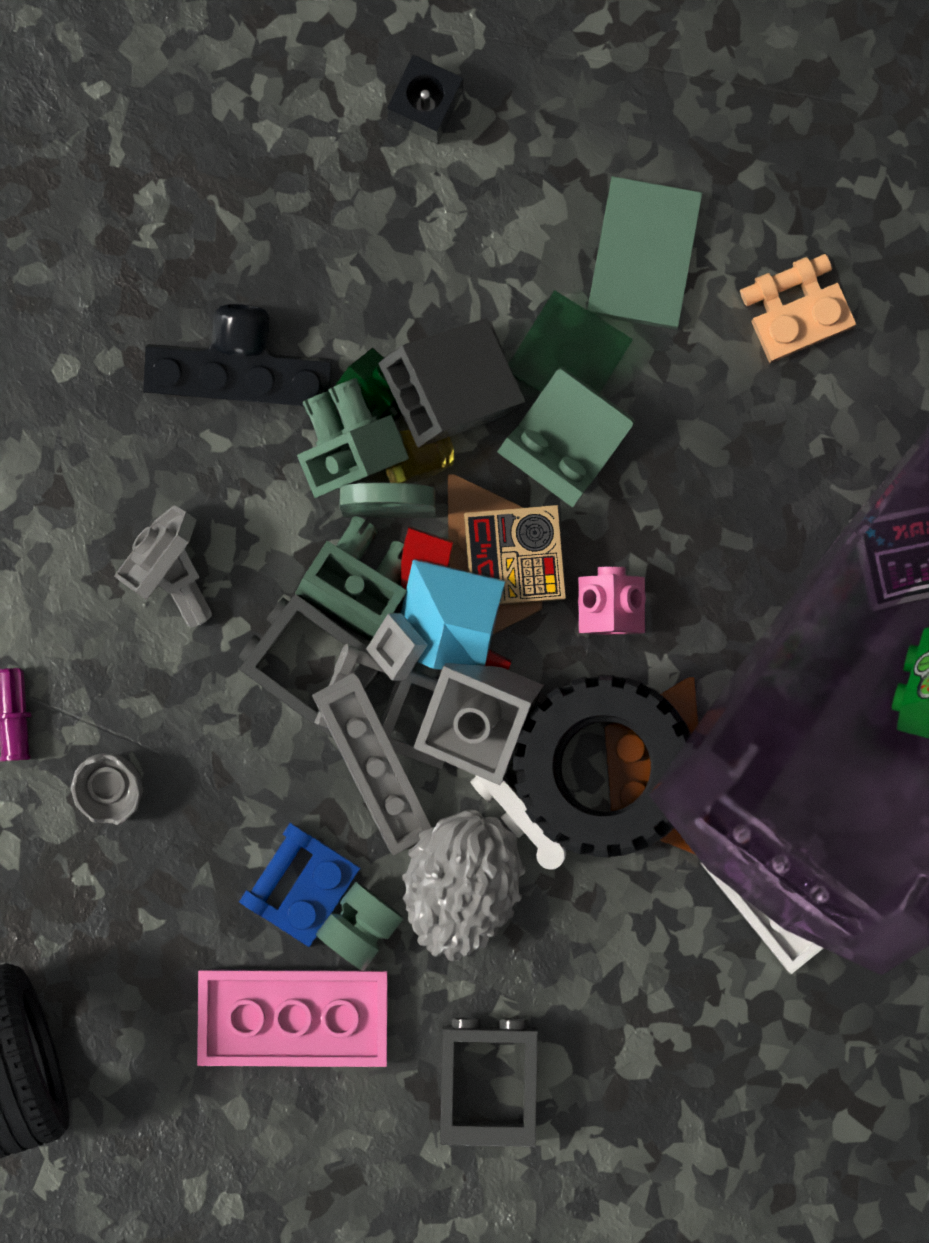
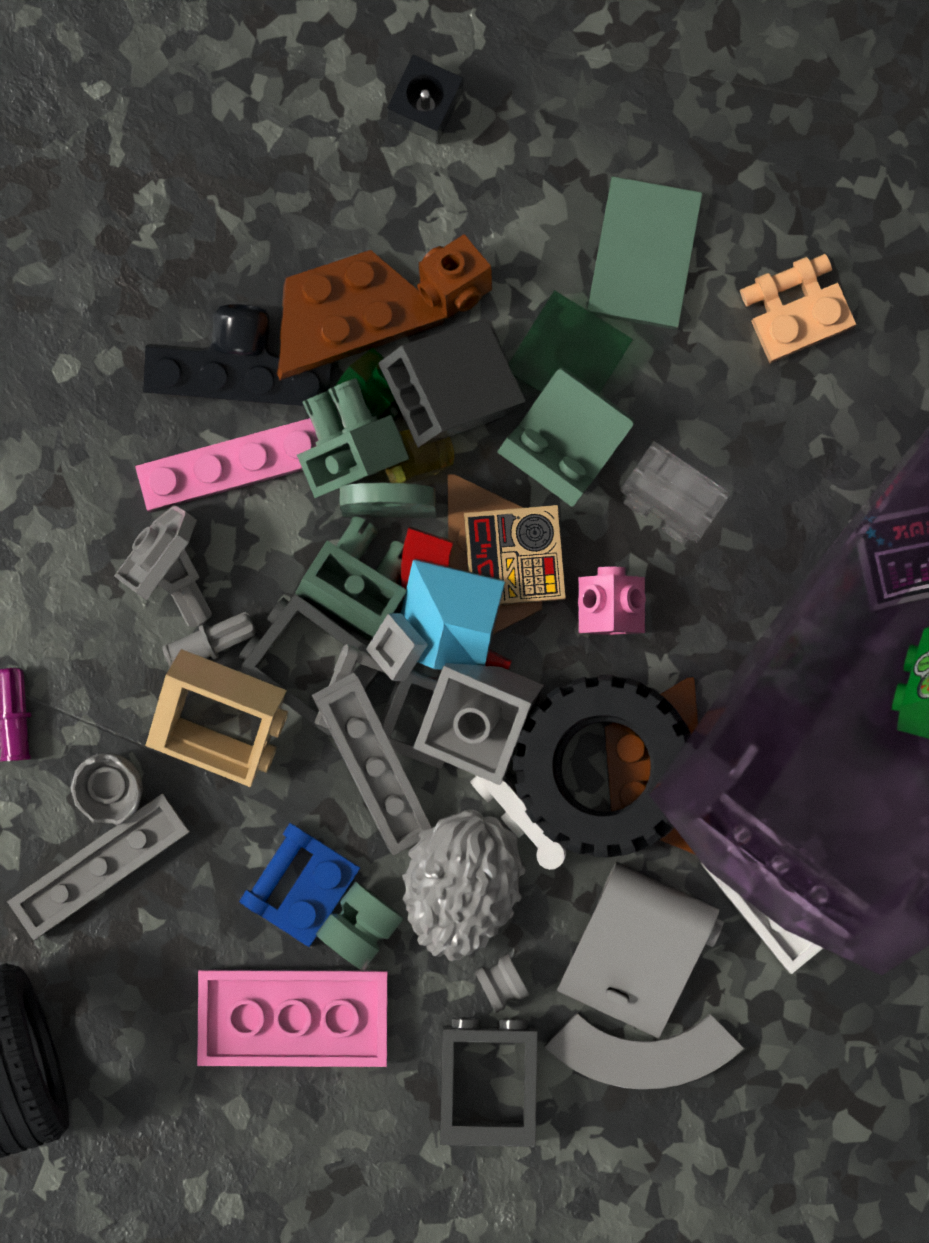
(98, 867): none -> light grey plate
(207, 747): none -> tan window
(211, 640): none -> light grey axle
(225, 465): none -> bright pink plate
(347, 311): none -> dark orange wing
(454, 277): none -> dark orange brick
(501, 983): none -> light grey wheel
(642, 944): none -> light grey door
(643, 1063): none -> light grey tile
(673, 494): none -> clear brick

